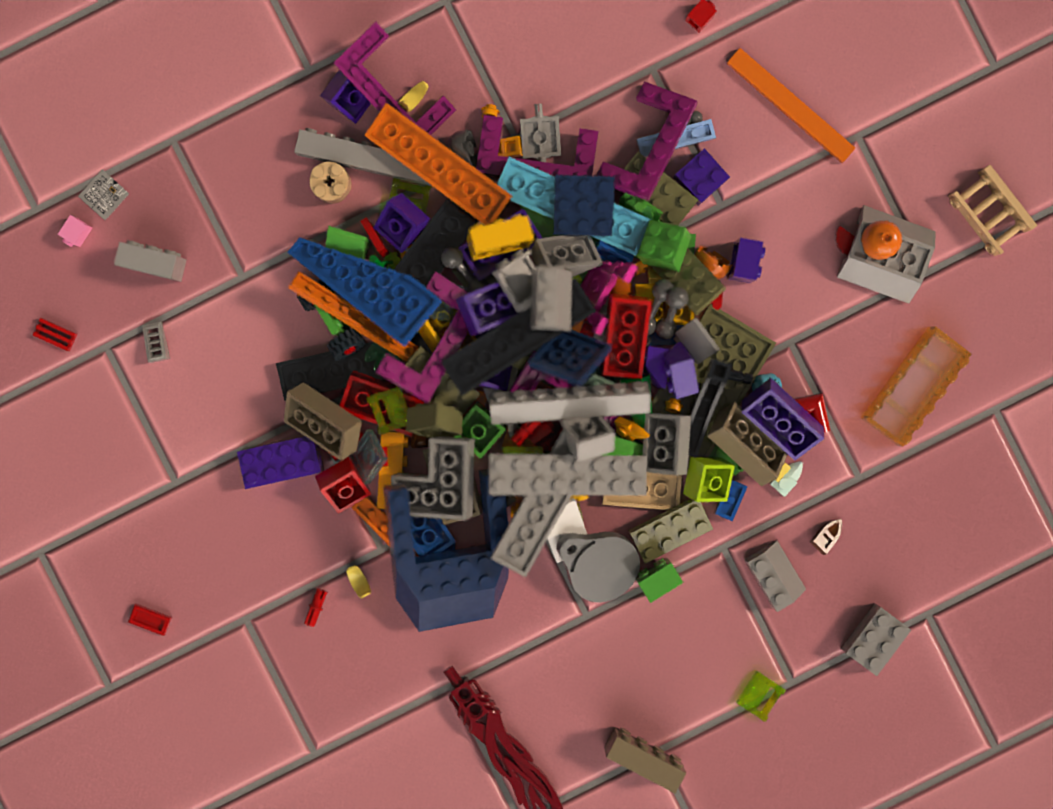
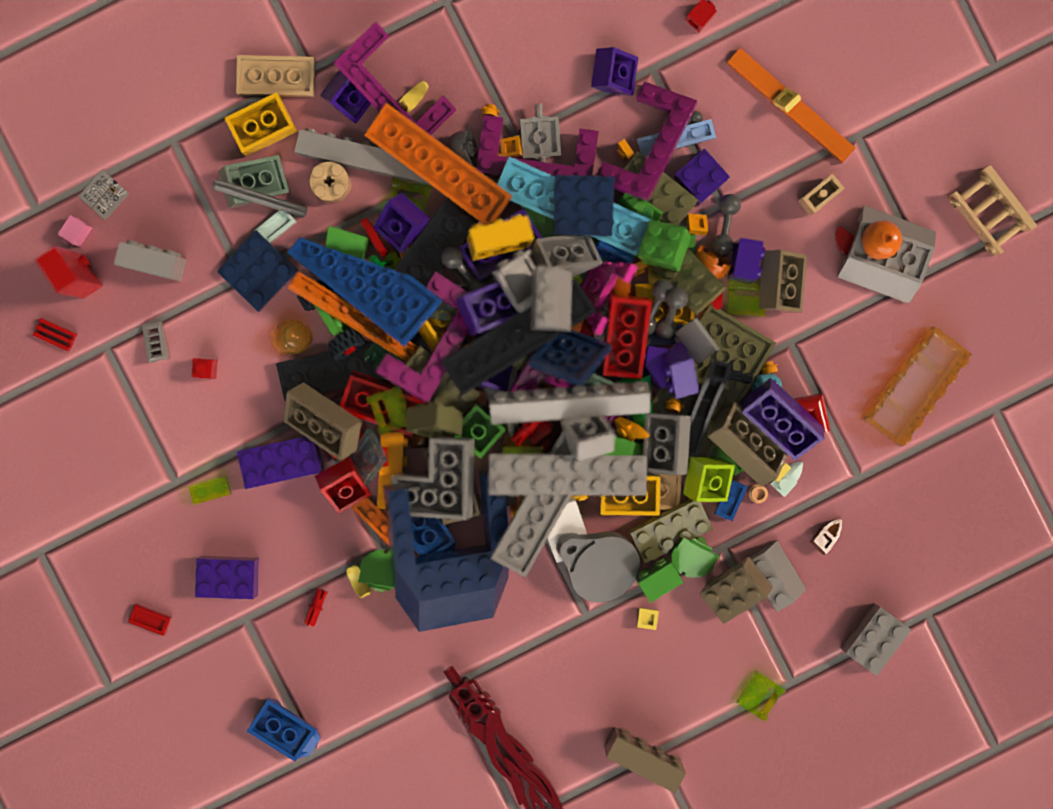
(69, 272): none -> red brick
(204, 368): none -> red brick
(210, 490): none -> clear neon green plate
(226, 577): none -> dark purple brick
(257, 271): none -> dark blue plate
(259, 175): none -> sand green slope
(260, 198): none -> dark grey axle
(261, 124): none -> yellow brick
(271, 74): none -> tan plate
(276, 225): none -> light aqua tile
(284, 730): none -> blue slope
(291, 337): none -> clear yellow piece
(377, 571): none -> bright green piece
(614, 71): none -> dark purple slope
(624, 150): none -> light orange plate
(634, 504): none -> yellow brick
(647, 618): none -> light yellow plate
(693, 557): none -> bright green piece
(697, 224): none -> light orange plate
(723, 243): none -> dark grey piece
(736, 590): none -> dark tan brick
(743, 304): none -> clear neon green plate
(757, 493): none -> light nougat plate
(769, 367): none -> light orange plate
(782, 281): none -> dark tan brick
(786, 100): none -> light yellow plate
(821, 195): none -> tan brick

